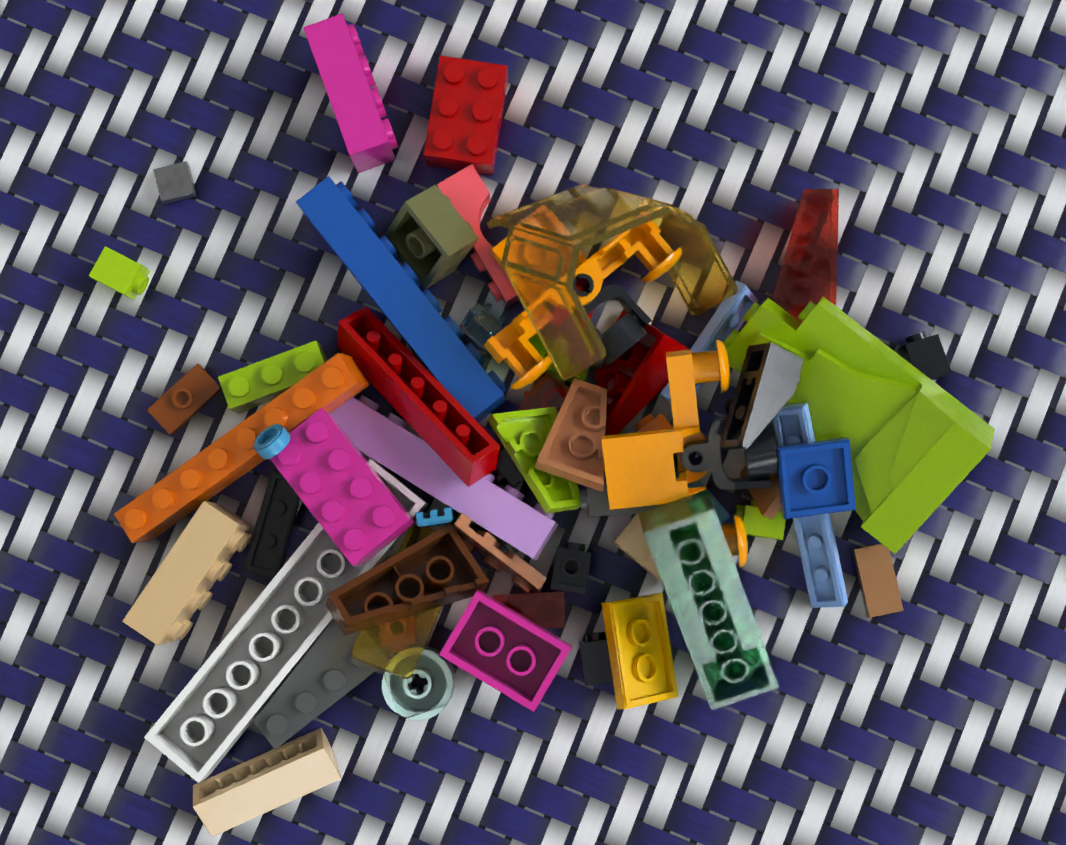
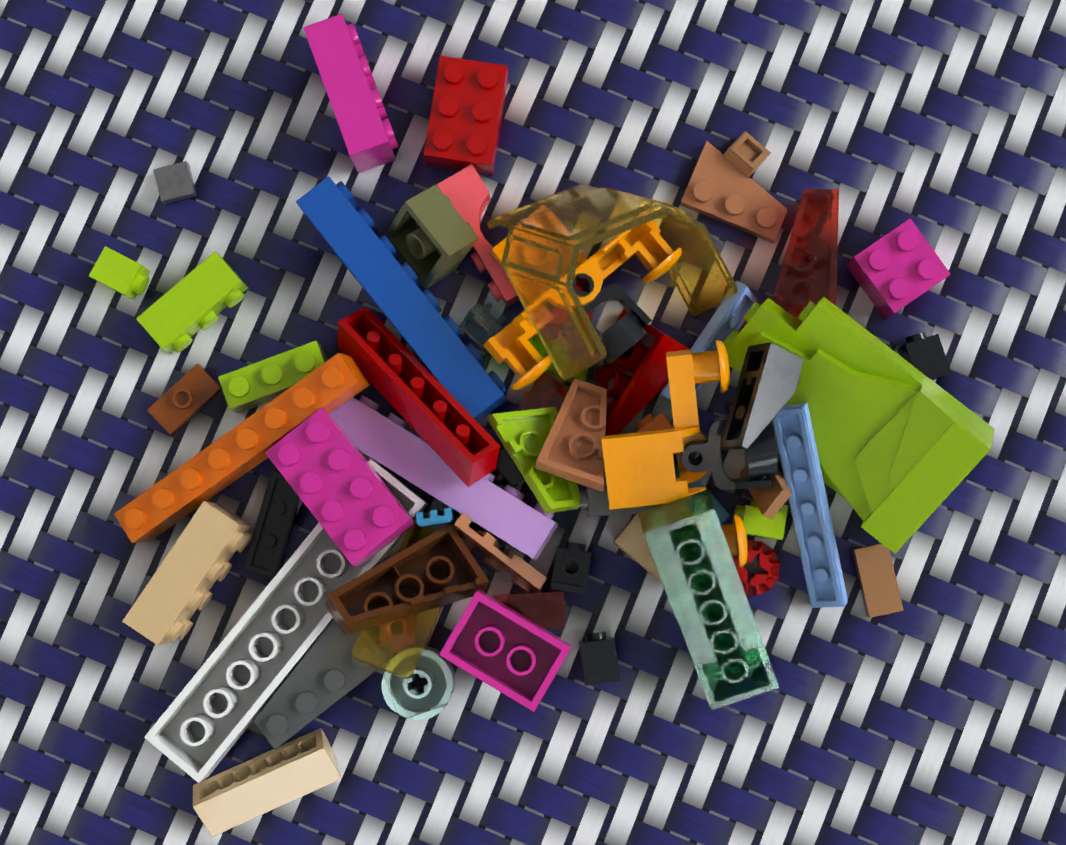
(193, 304): none -> lime brick
(271, 441): dark azure tile -> none
(639, 650): yellow tile -> none
(731, 197): none -> nougat wing
(746, 154): none -> medium nougat tile
(767, 561): none -> red gear
(815, 478): blue tile -> none
(897, 268): none -> dark pink brick

